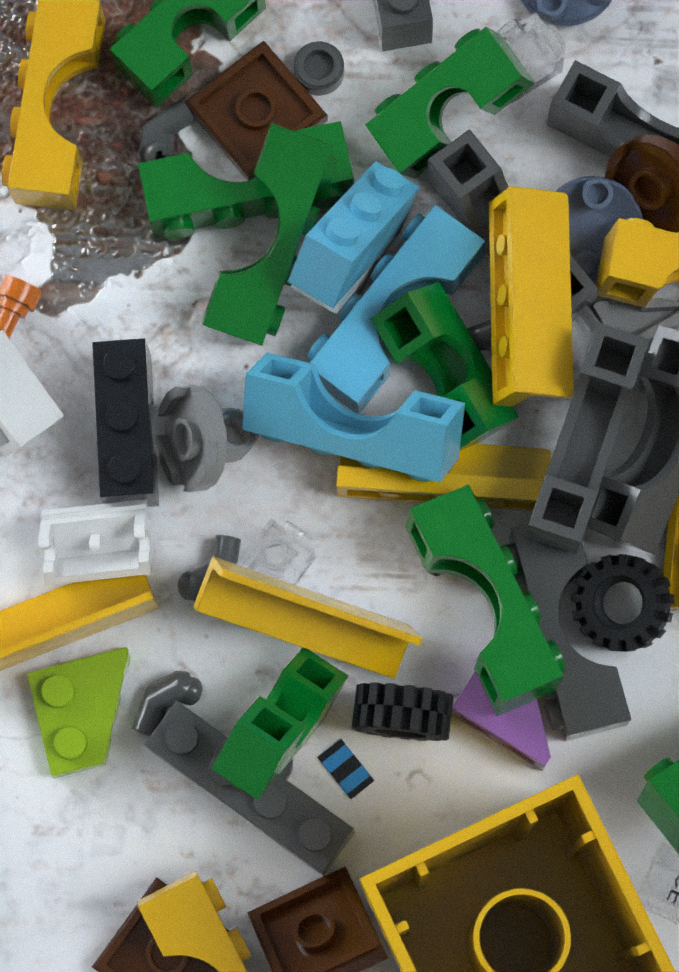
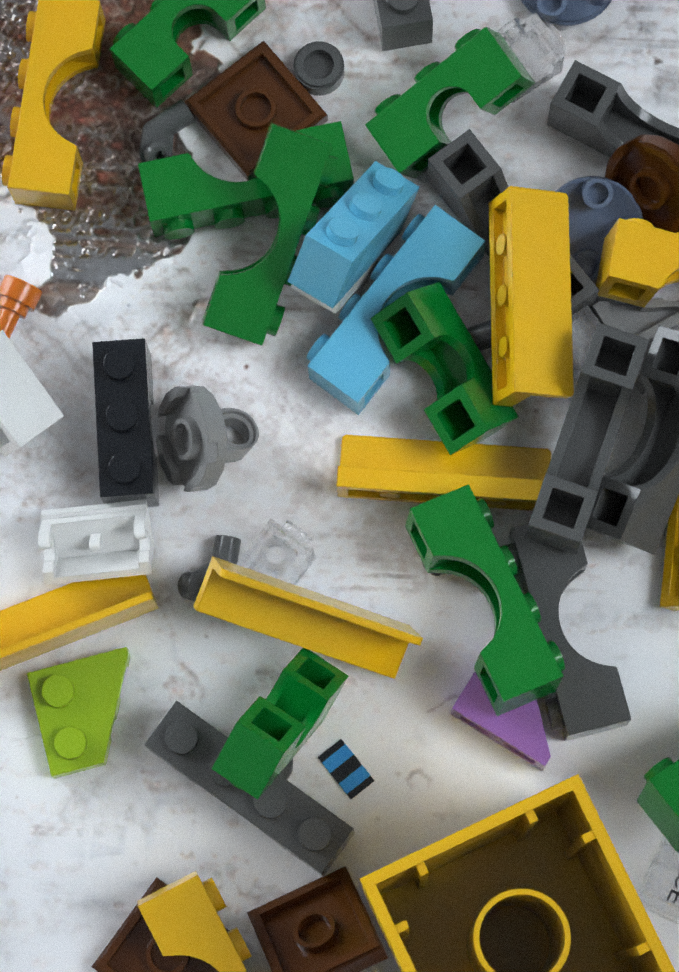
(162, 695): dark grey arm -> none
(292, 405): medium azure arch -> none
(402, 711): black tyre -> none
(590, 598): black tyre -> none

